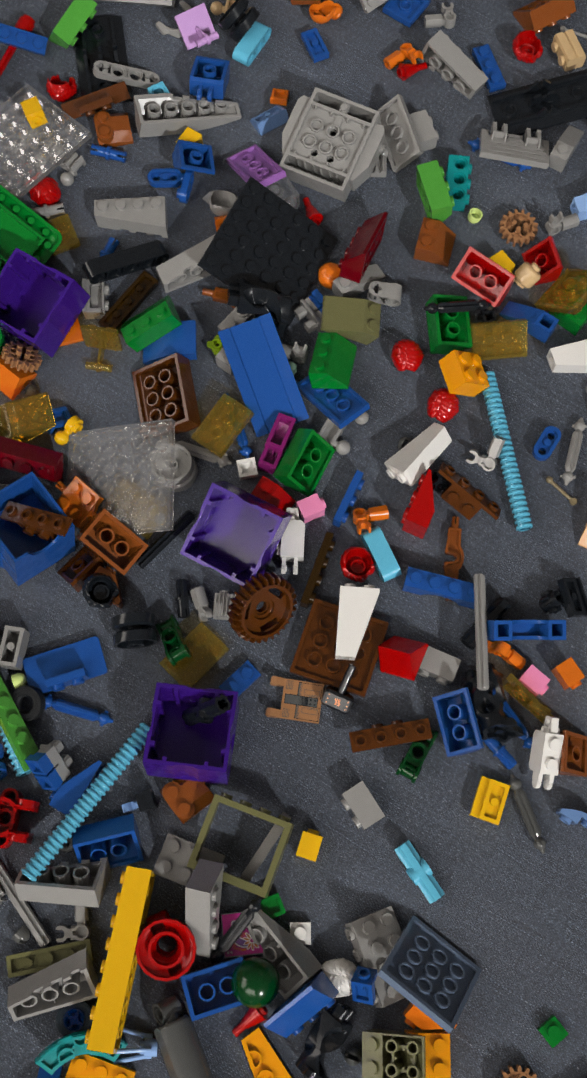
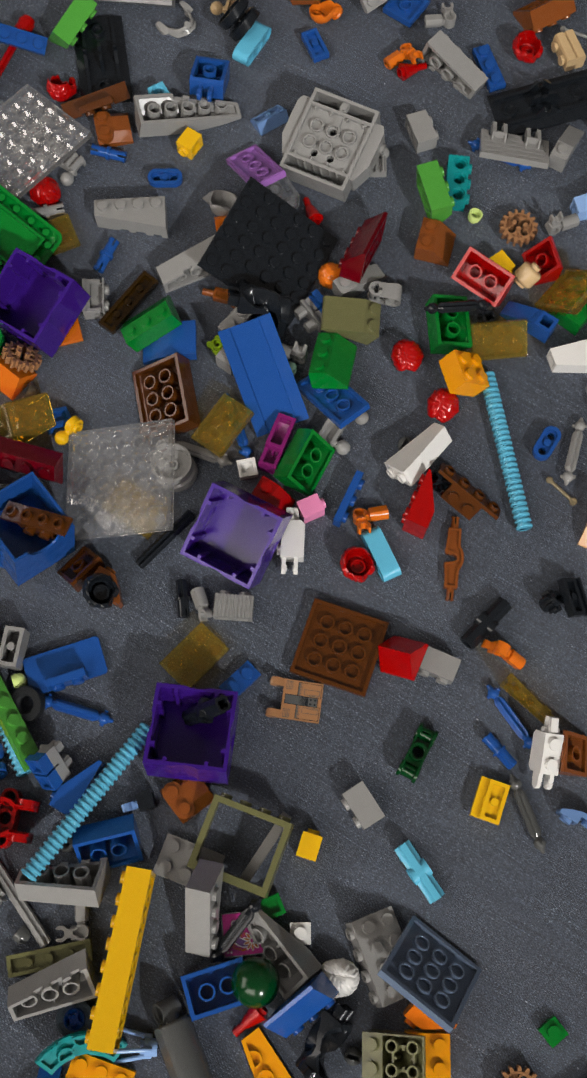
(34, 112): yellow brick -> none
(78, 501): orange plate -> none
(103, 339): clear yellow plate -> none
(112, 541): dark orange slope -> none
(125, 262): black beam -> none
(126, 72): light grey beam -> none
(134, 630): black wheel -> none
(159, 963): red piece -> none
(173, 640): dark green piece -> none
(187, 181): blue plate -> none
(193, 157): blue slope -> none
(196, 27): lavender plate -> none
(272, 617): reddish brown gear -> none
(279, 97): orange tile -> none
(320, 563): dark brown plate -> none
(337, 698): black piece -> none
(354, 614): white slope -> none
(363, 985): blue bracket -> none
(390, 735): reddish brown bracket -> none
(399, 133): light grey plate -> none
(429, 583): blue arch -> none
(458, 722): blue slope -> none
(481, 632): light grey axle -> none
(488, 462): light grey bar -> none
(494, 723): black hips -> none
(526, 629): blue arch -> none
(534, 680): bright pink brick -> none
(568, 674): orange brick -> none

